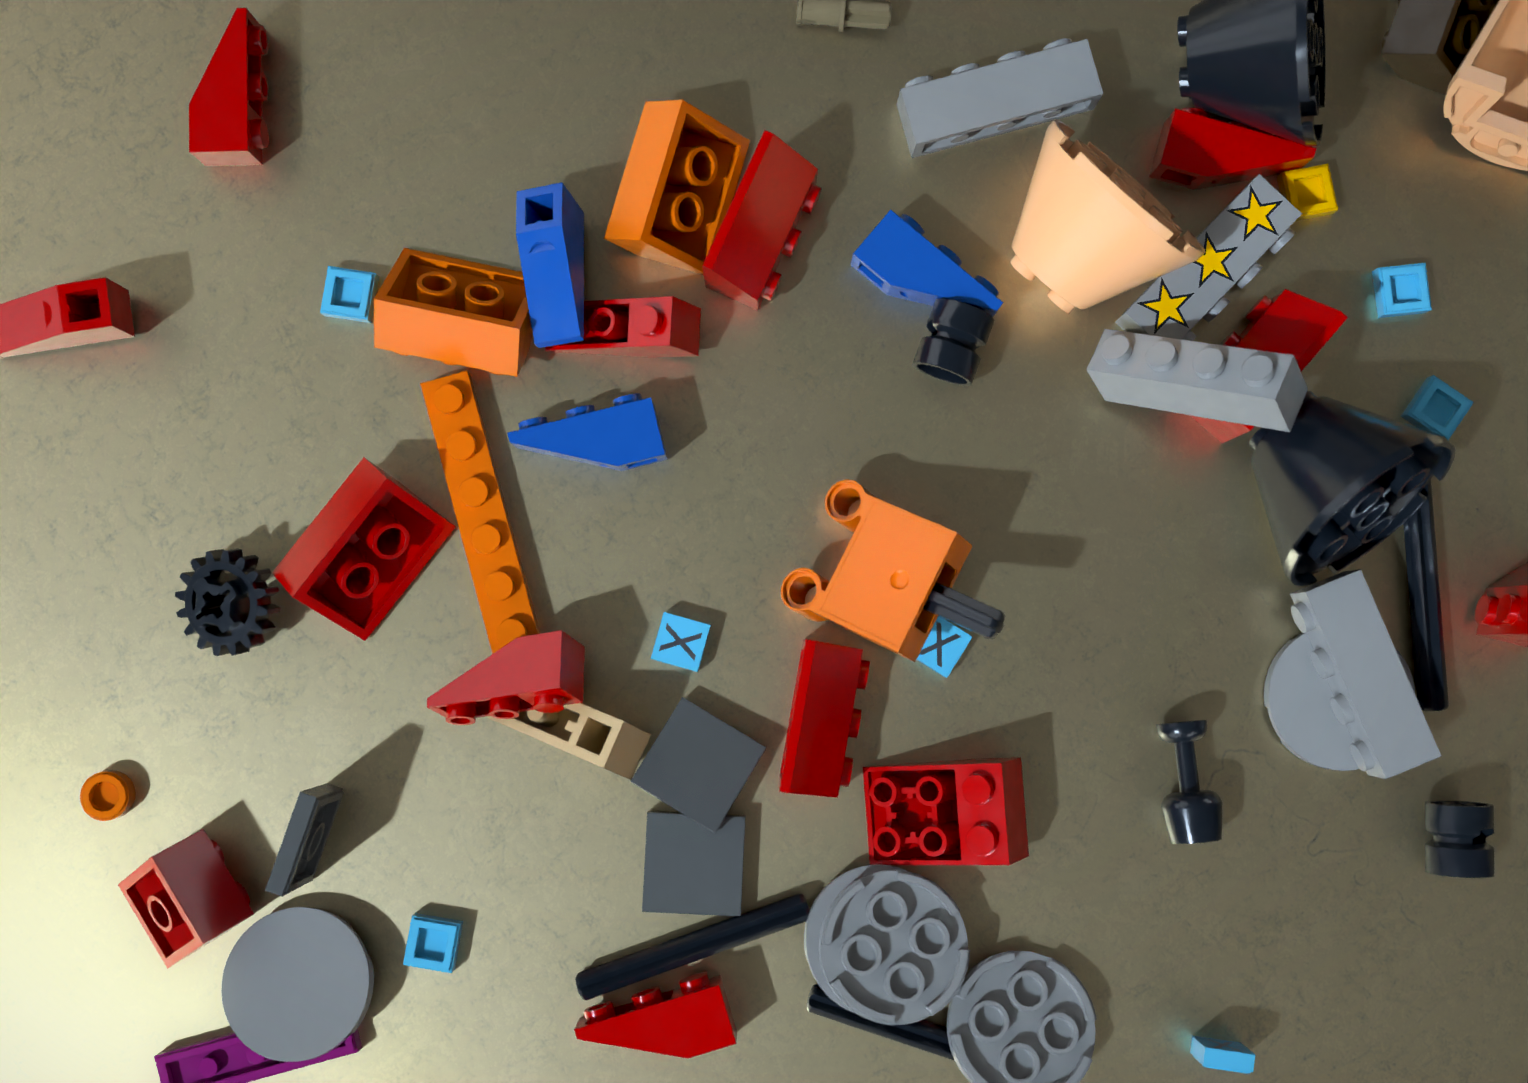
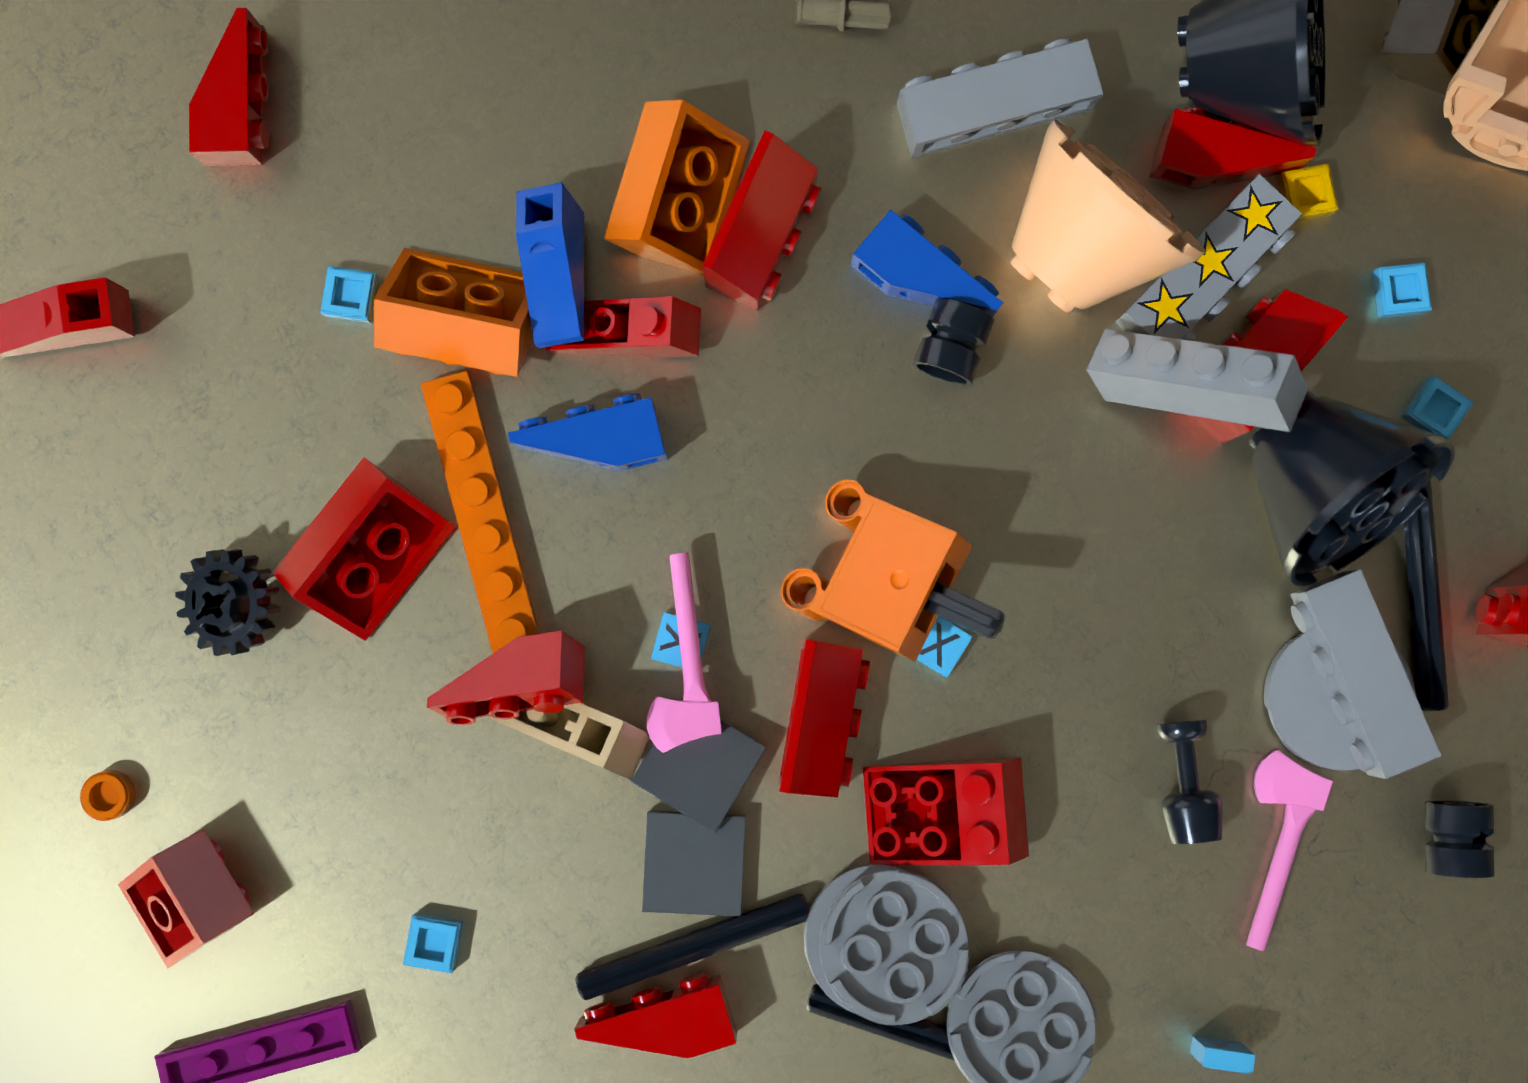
(297, 984): light grey tile -> none
(305, 838): dark grey tile -> none
(695, 717): none -> bright pink piece
(1303, 793): none -> bright pink piece

